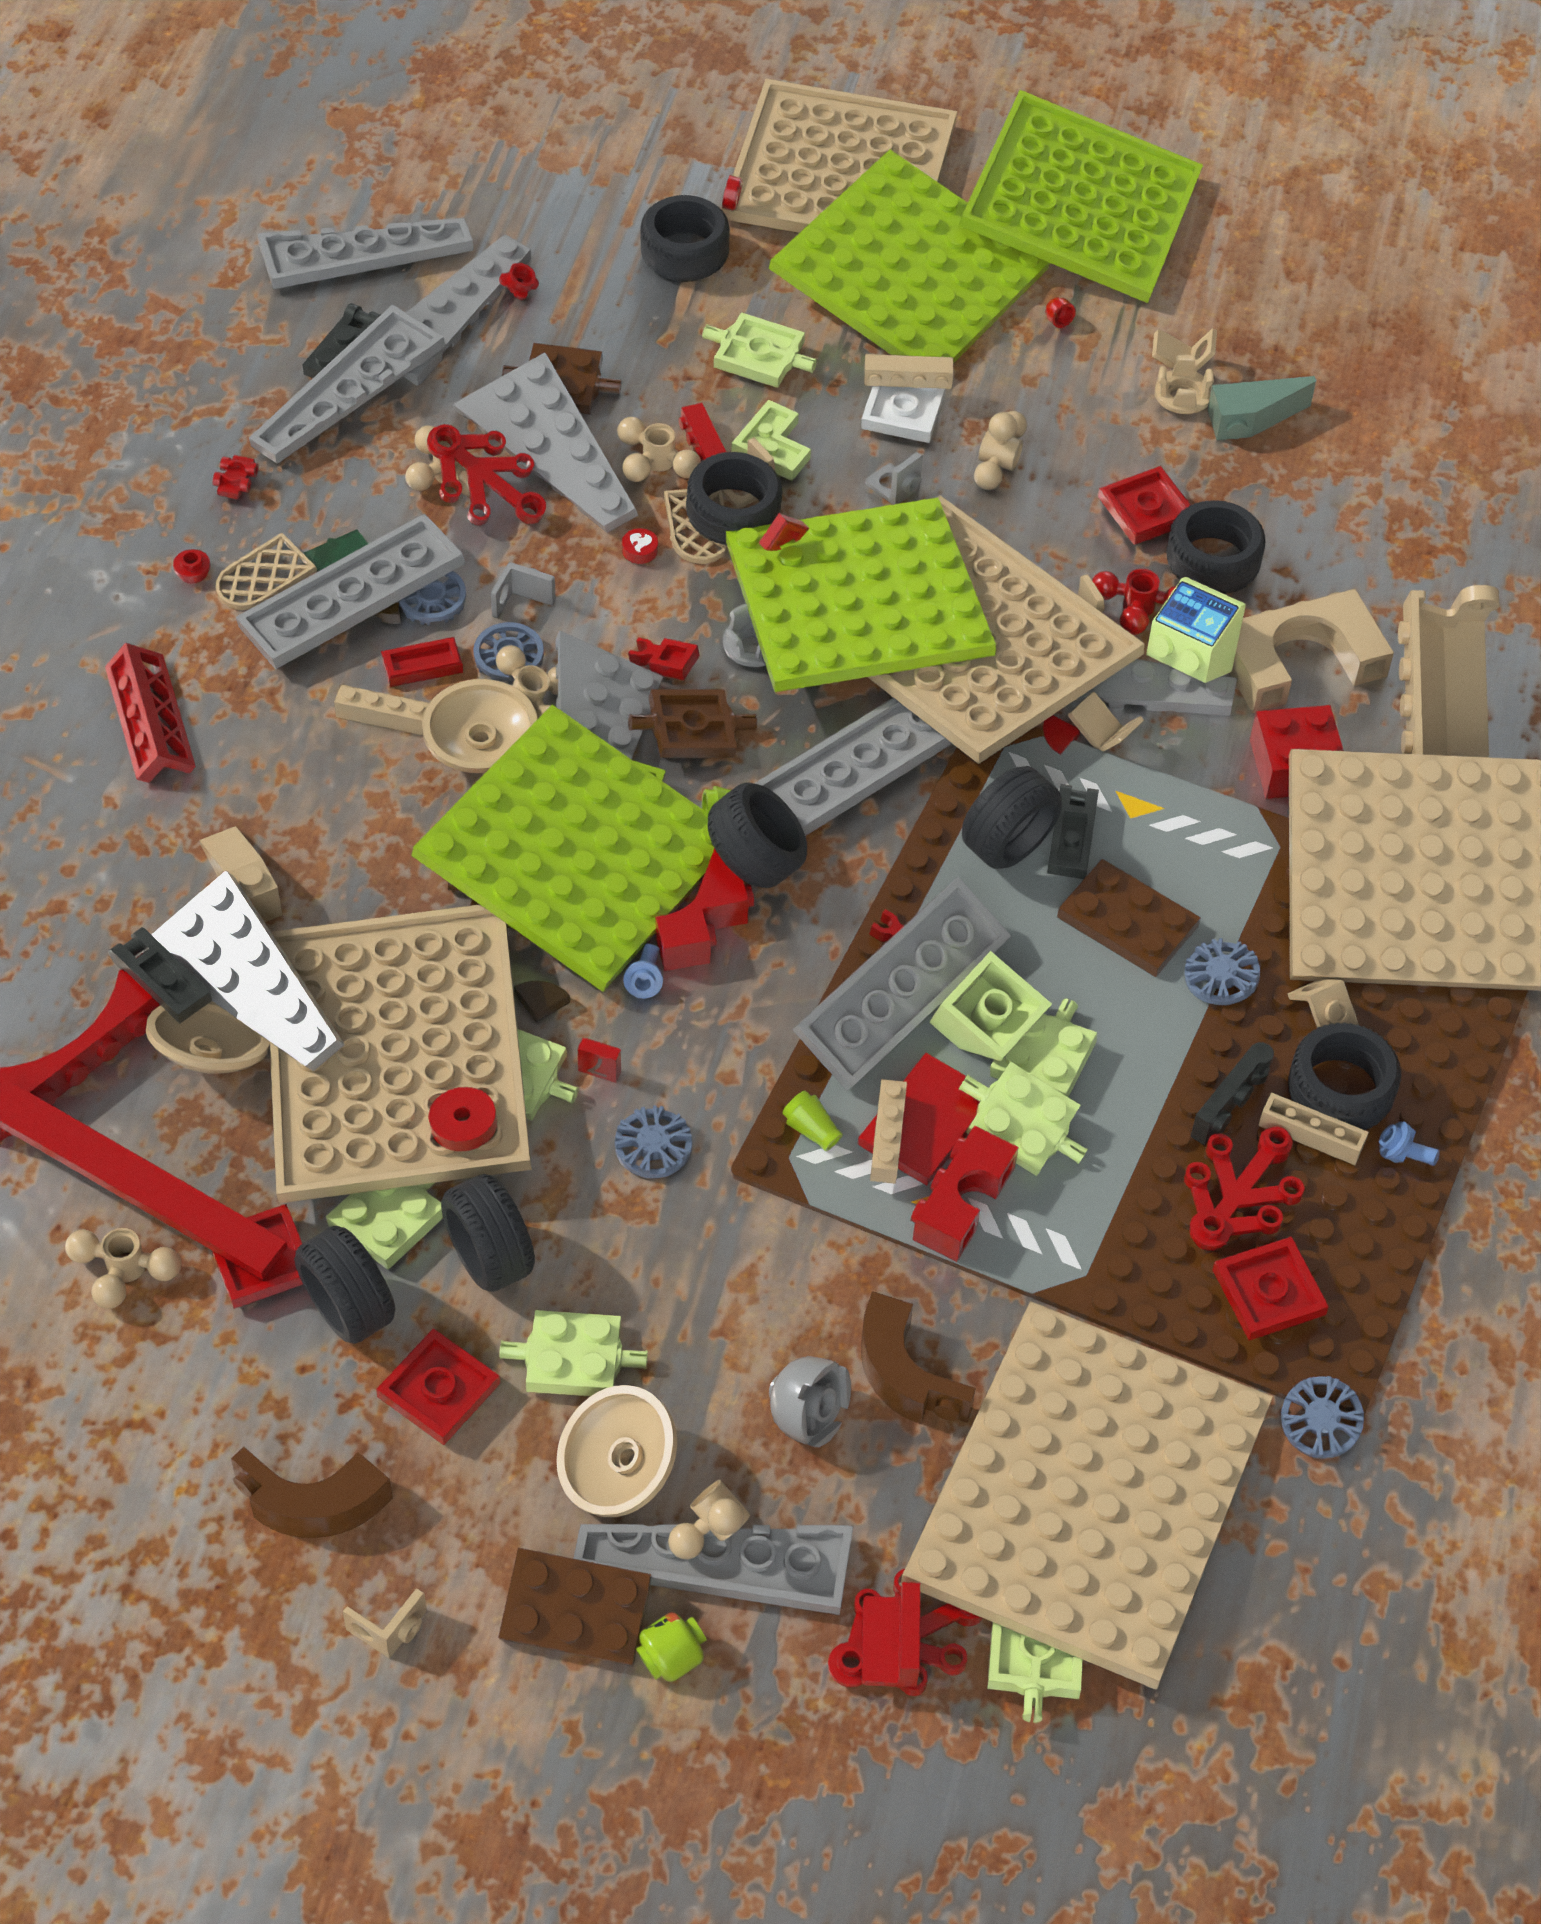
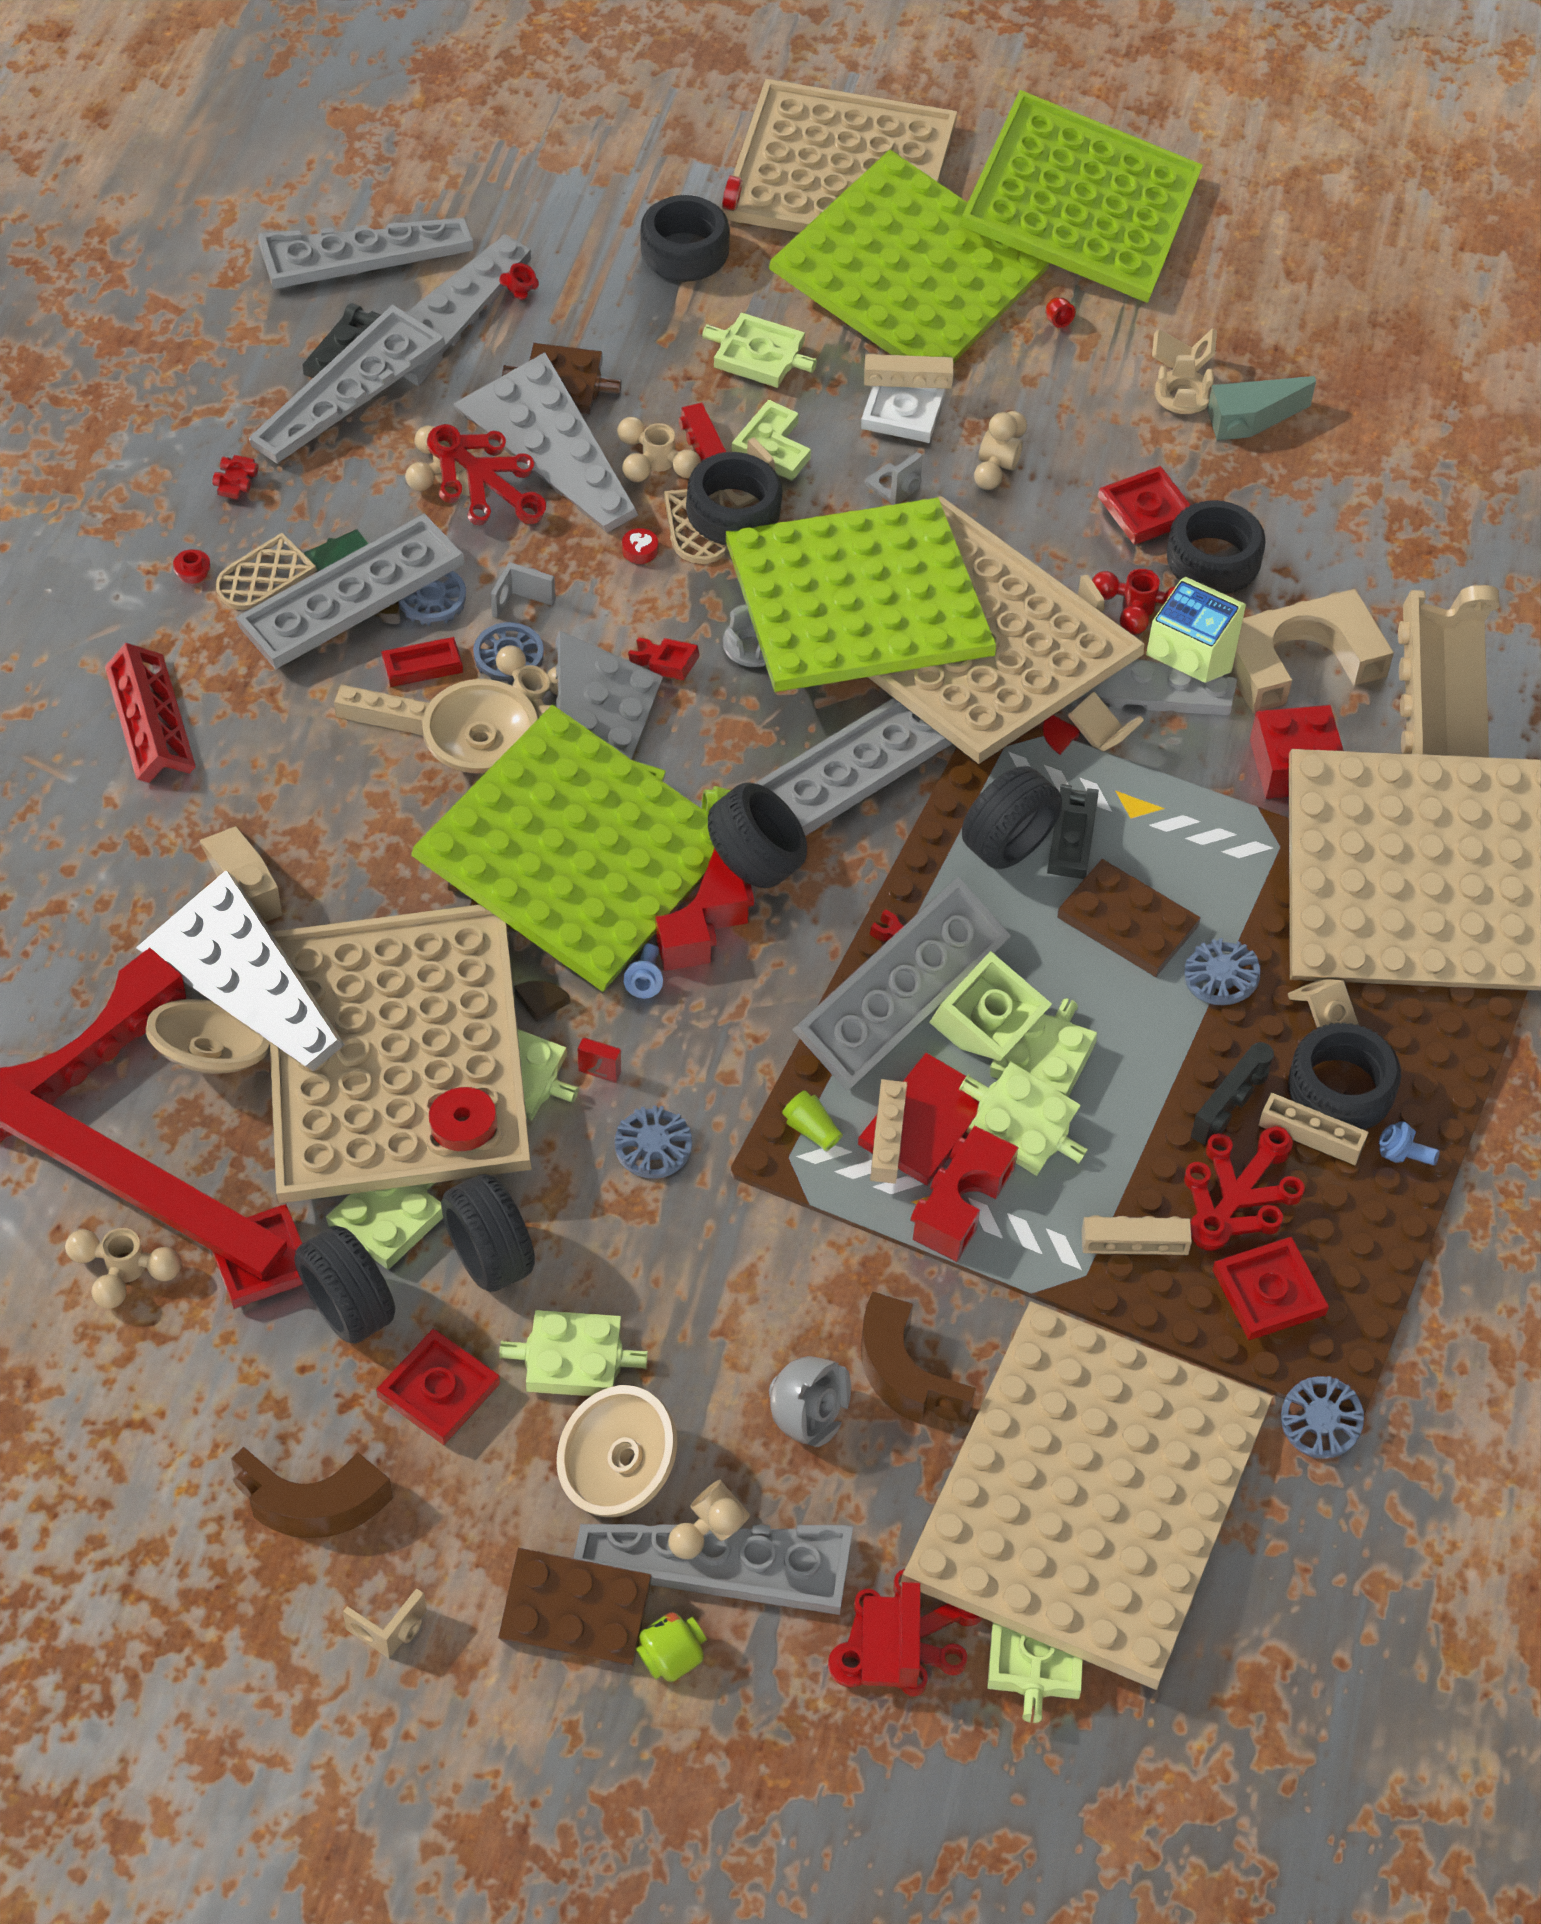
(161, 975): pearl dark grey plate -> none
(692, 723): reddish brown plate -> none
(782, 531): red tile -> none
(1136, 1235): none -> tan piece

